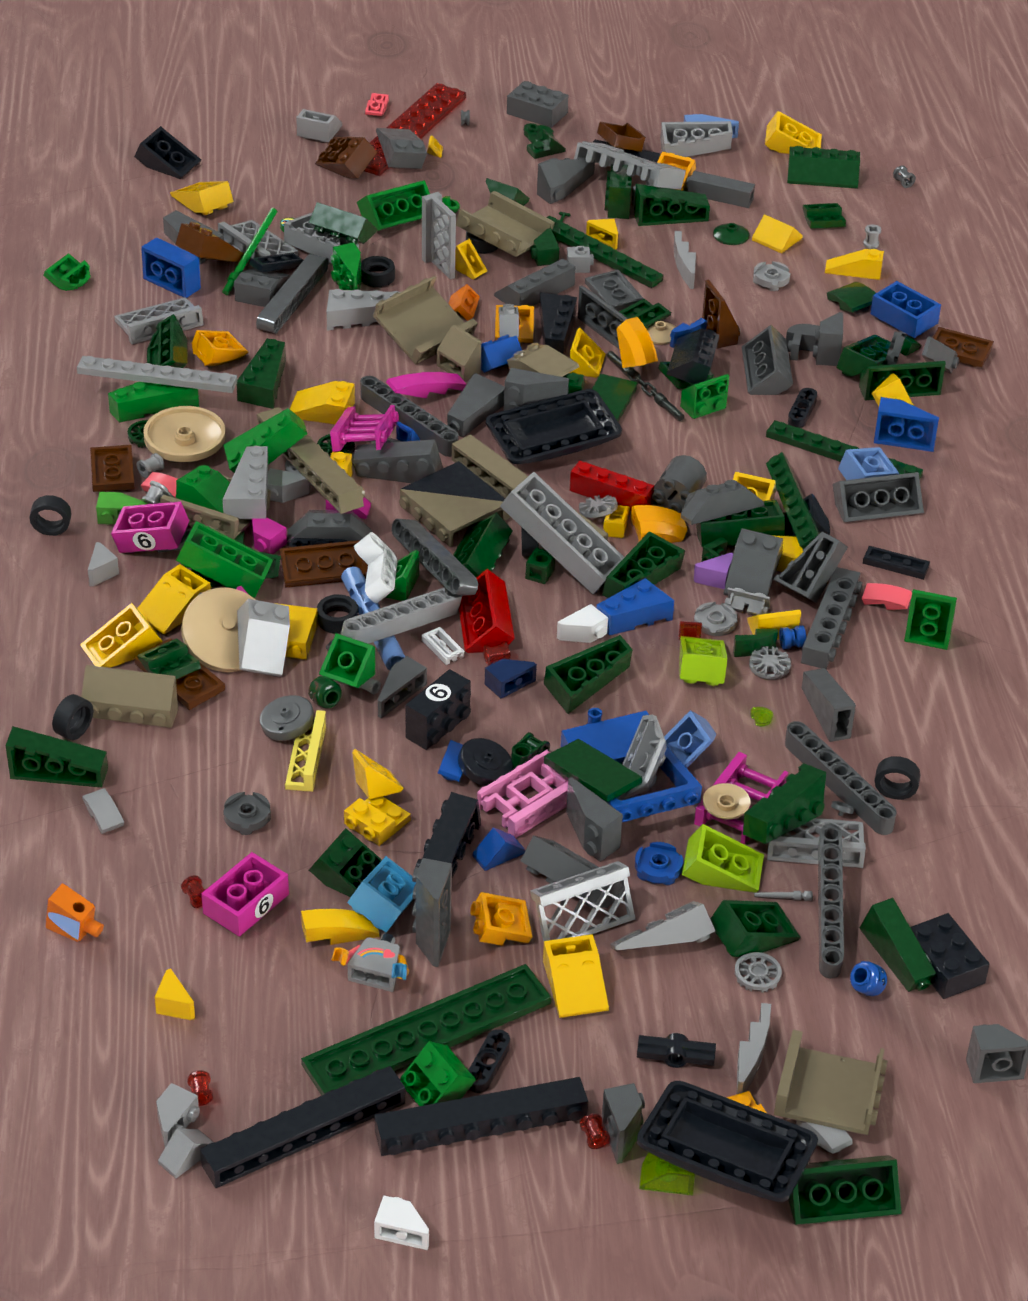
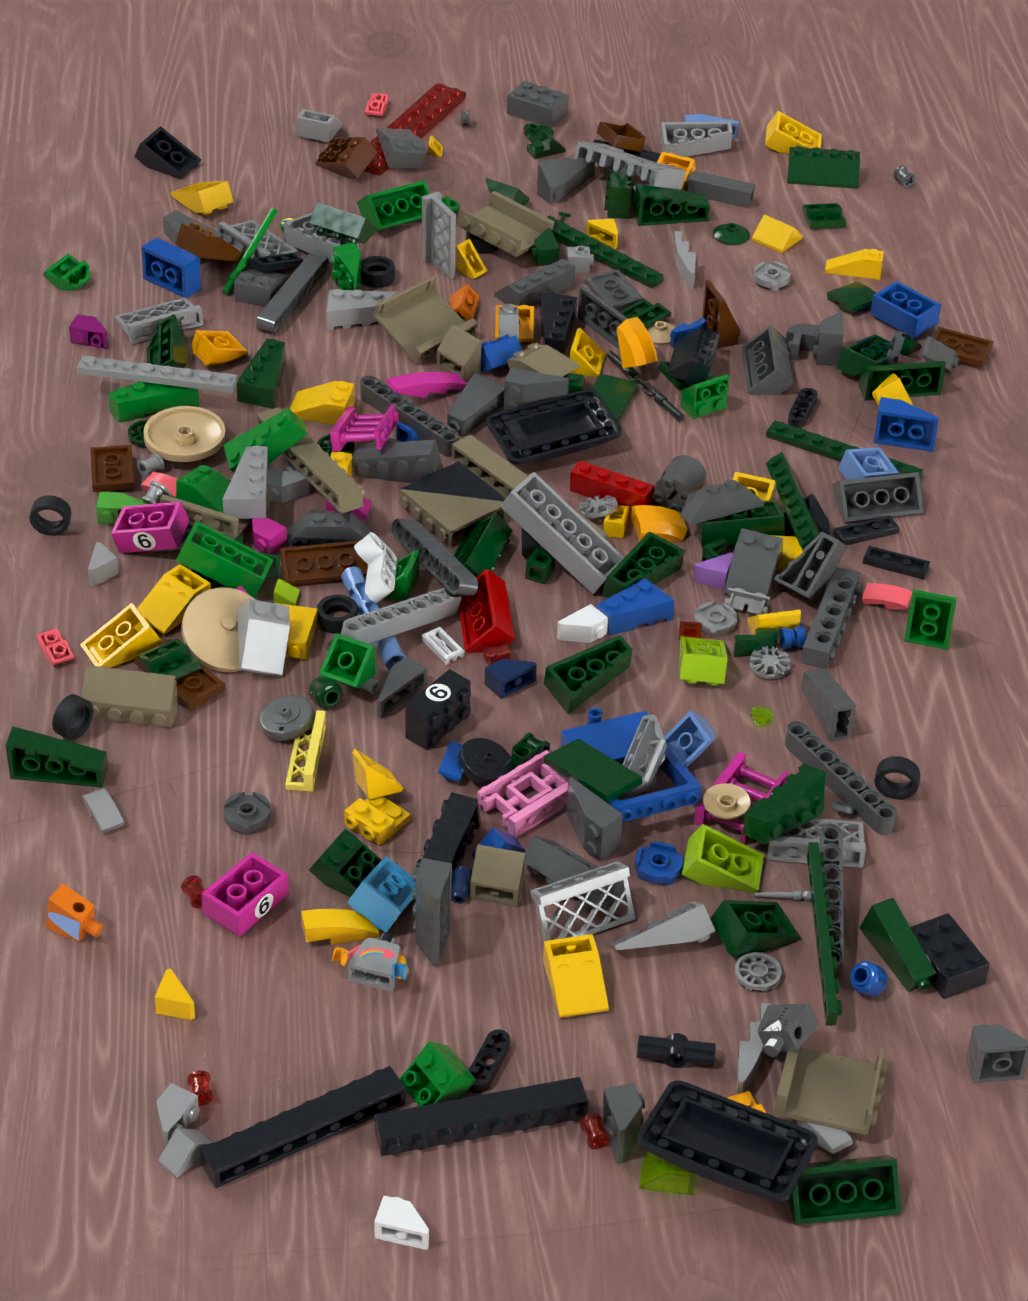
(54, 647): none -> coral slope
(88, 332): none -> magenta slope
(285, 593): none -> lime slope
(442, 1022): dark green plate -> none
(460, 883): none -> dark blue cone
(497, 875): none -> dark tan slope
(500, 919): light orange plate -> none
(786, 1027): none -> dark grey torso
(824, 941): none -> dark green plate
(866, 530): none -> black tile
(872, 235): light grey bush -> none

